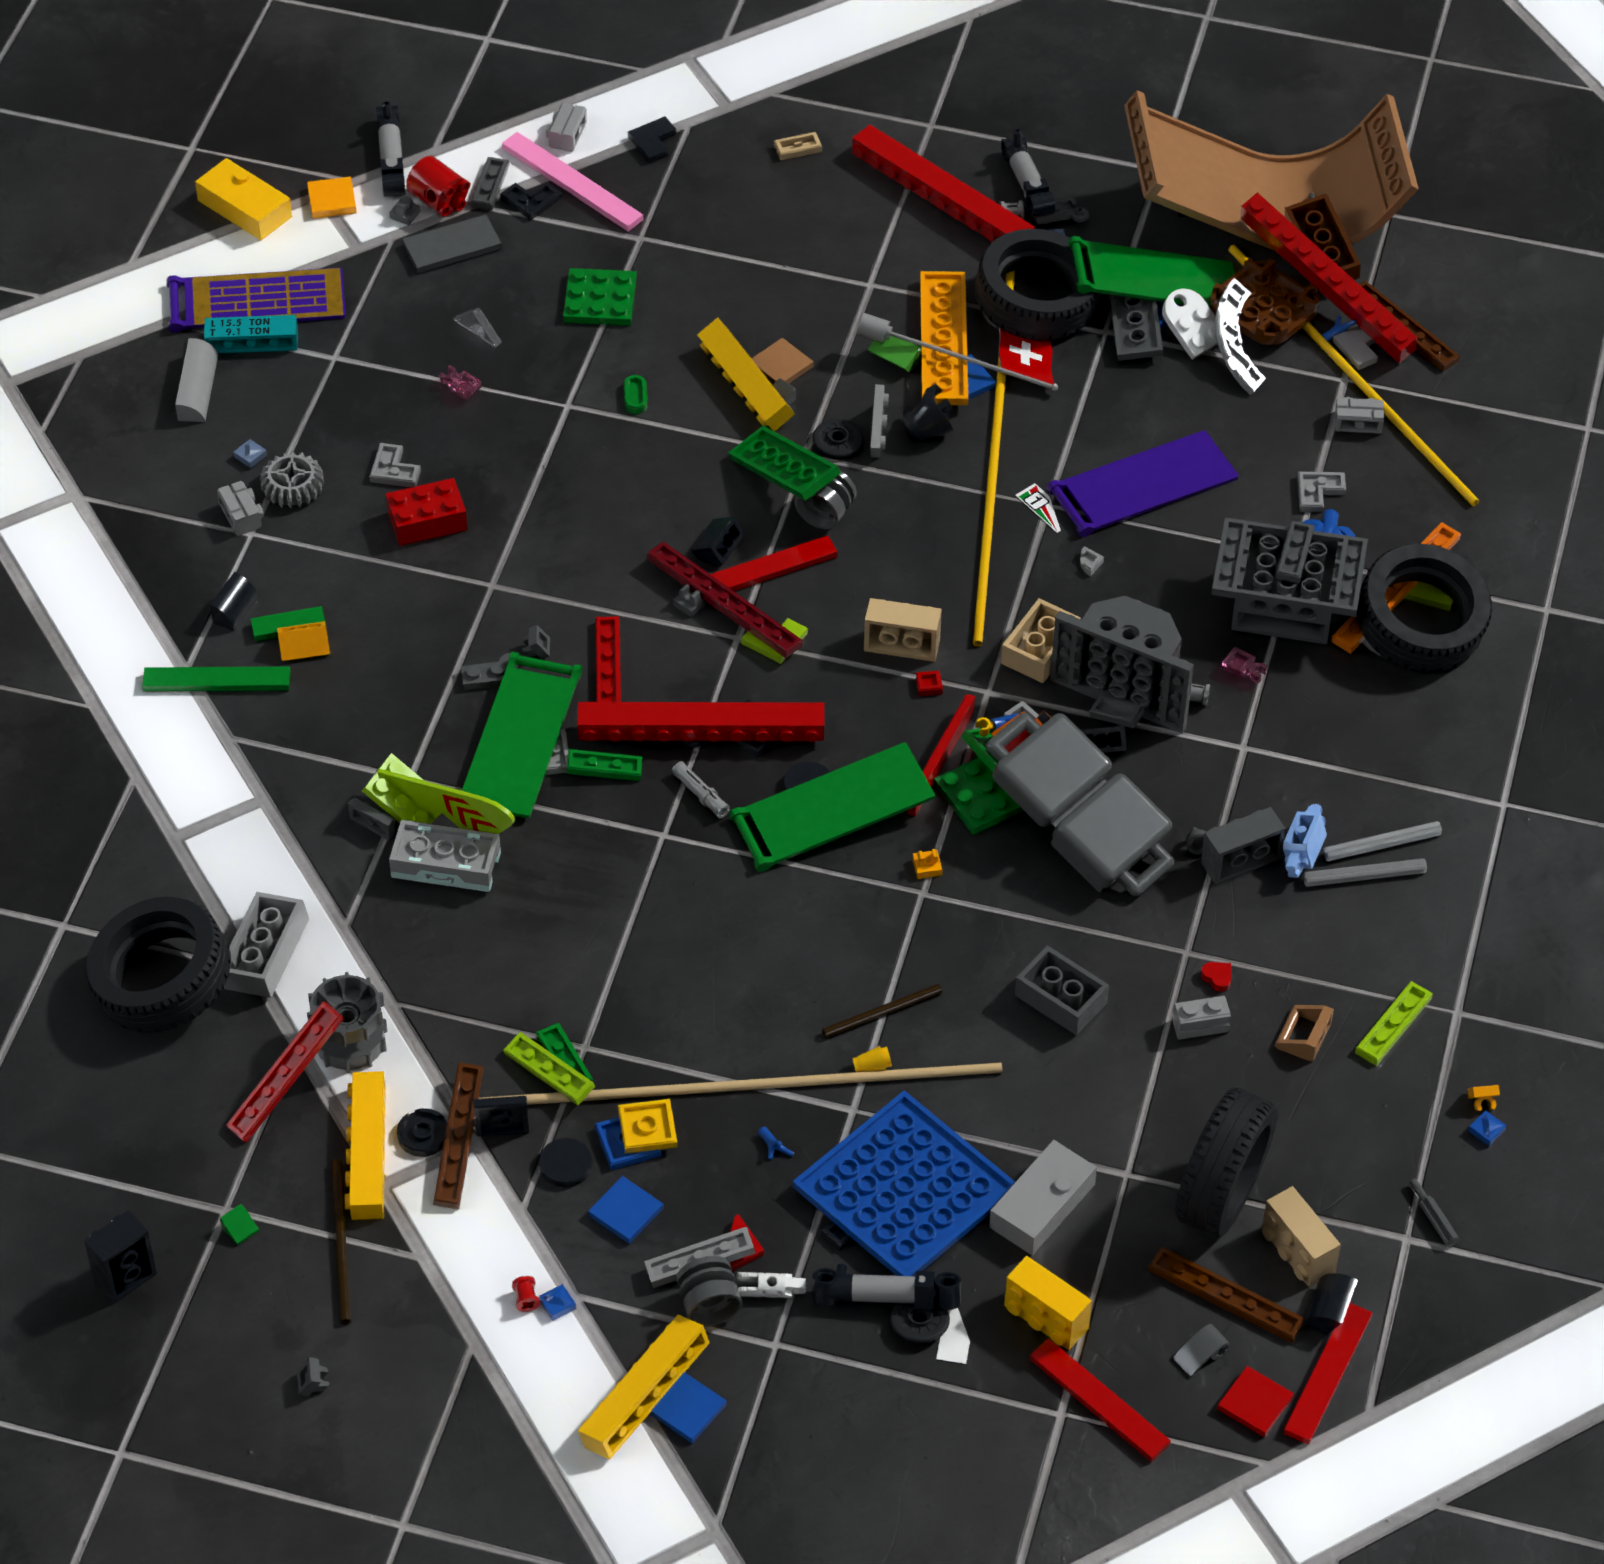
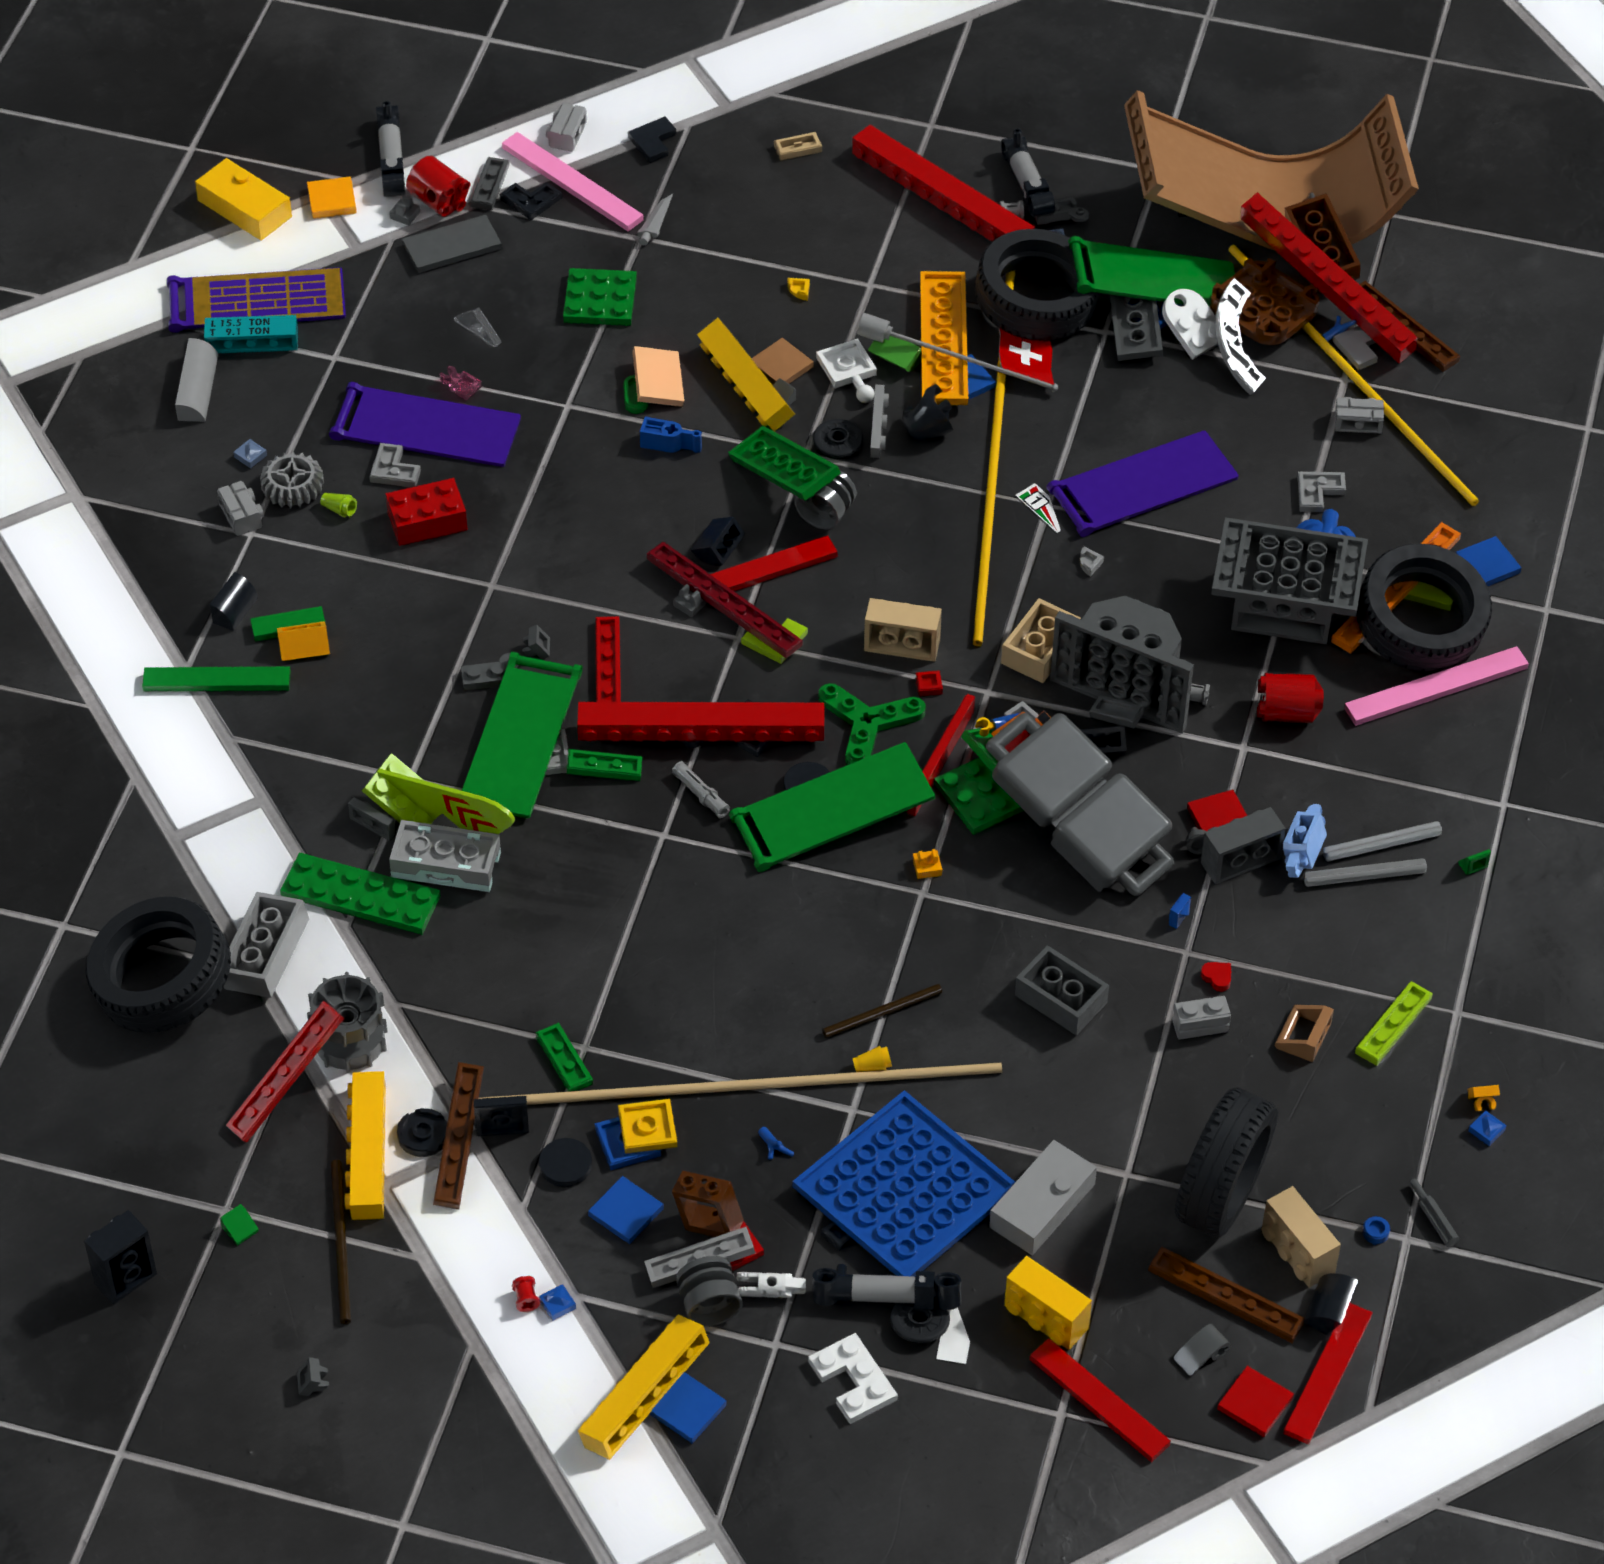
(341, 504): none -> lime cone
(361, 893): none -> green plate
(427, 425): none -> dark purple flag
(549, 1068): lime tile -> none
(653, 224): none -> light grey bar
(658, 376): none -> light nougat tile
(668, 436): none -> blue piece
(702, 1218): none -> reddish brown window
(799, 287): none -> yellow tile
(847, 365): none -> white plate
(854, 711): none -> green piece
(872, 1386): none -> white plate
(1179, 910): none -> blue tile
(1216, 810): none -> red tile
(1242, 663): clear pink plate -> none
(1289, 697): none -> red cylinder
(1295, 551): dark grey tile -> none
(1376, 1230): none -> blue tile
(1436, 686): none -> bright pink tile
(1475, 862): none -> green slope
(1491, 560): none -> blue tile

